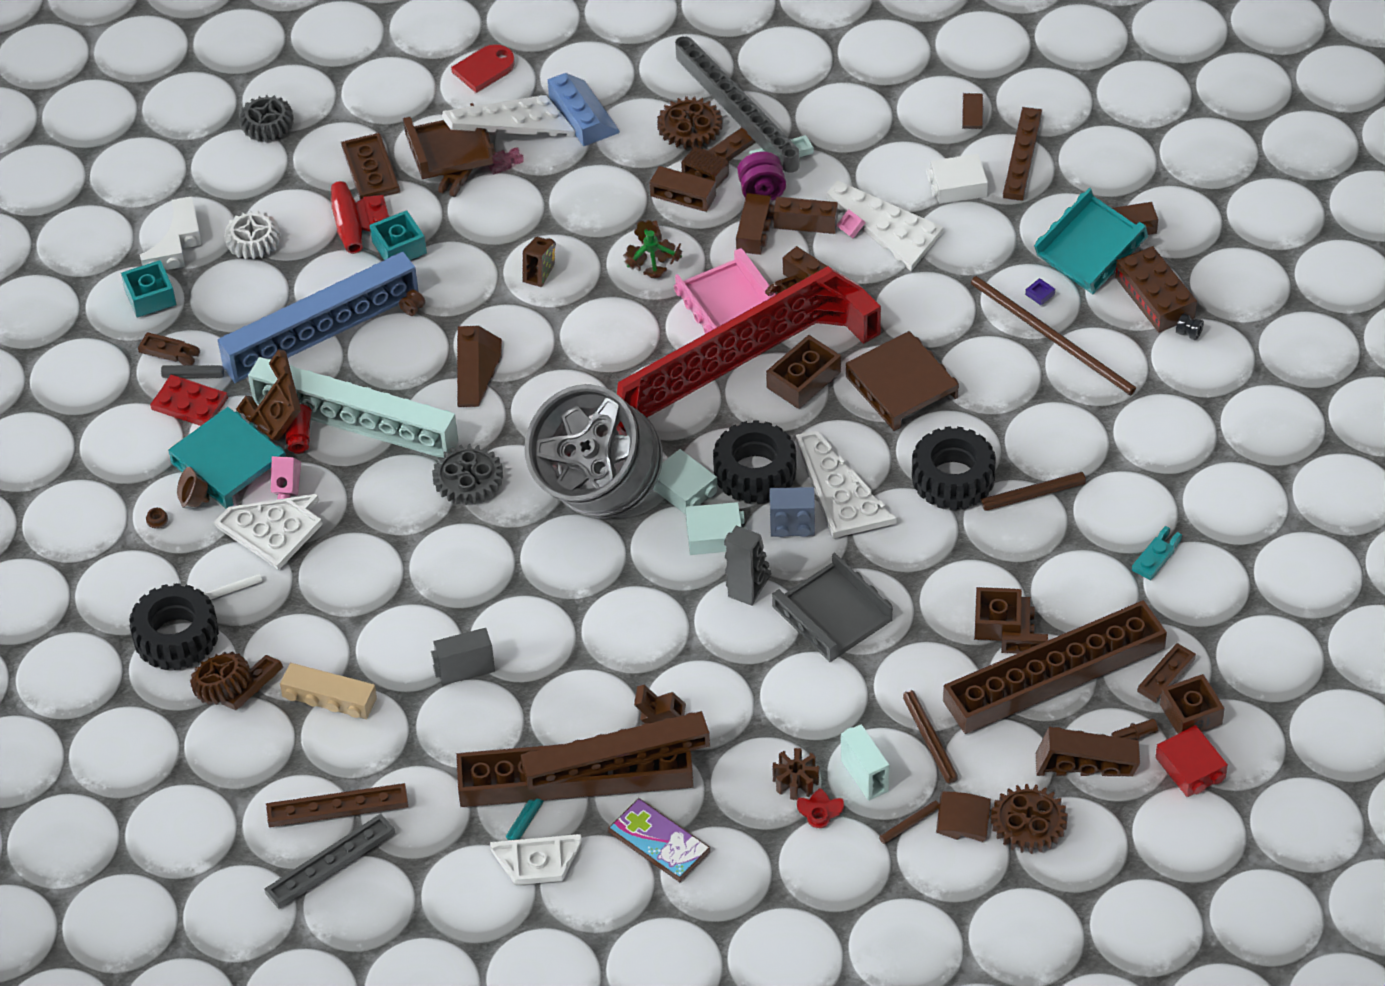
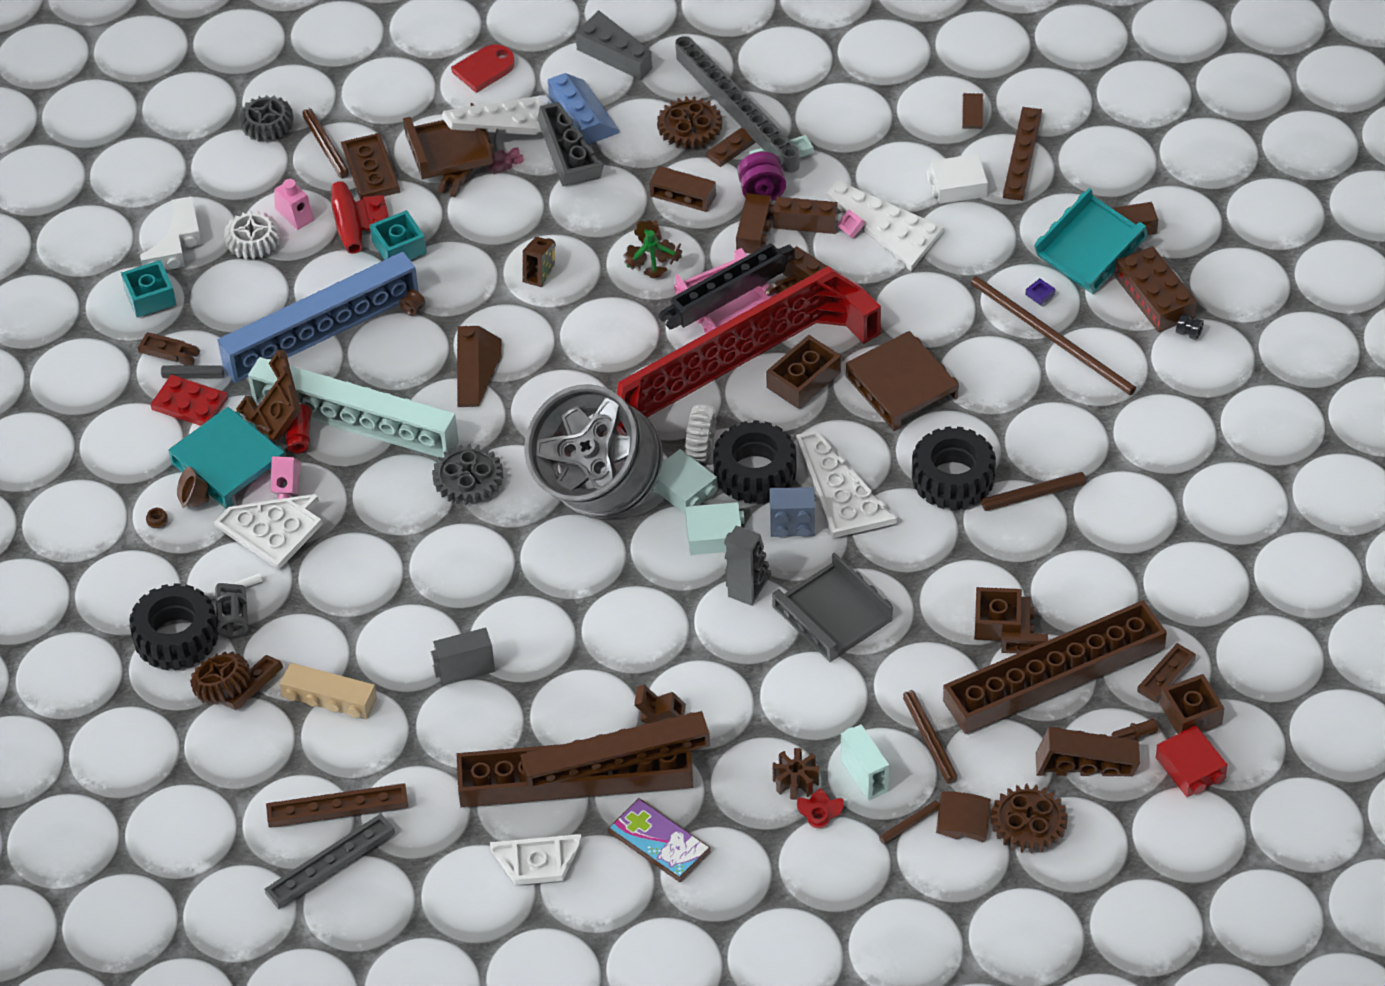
(231, 605): none -> dark grey piece
(289, 199): none -> bright pink torso
(325, 143): none -> reddish brown axle
(524, 819): teal axle -> none
(568, 150): none -> dark grey wedge
(613, 46): none -> dark grey wedge
(700, 433): none -> white gear
(705, 165): reddish brown brick -> none
(726, 285): none -> black hinge
(1156, 554): teal hinge -> none

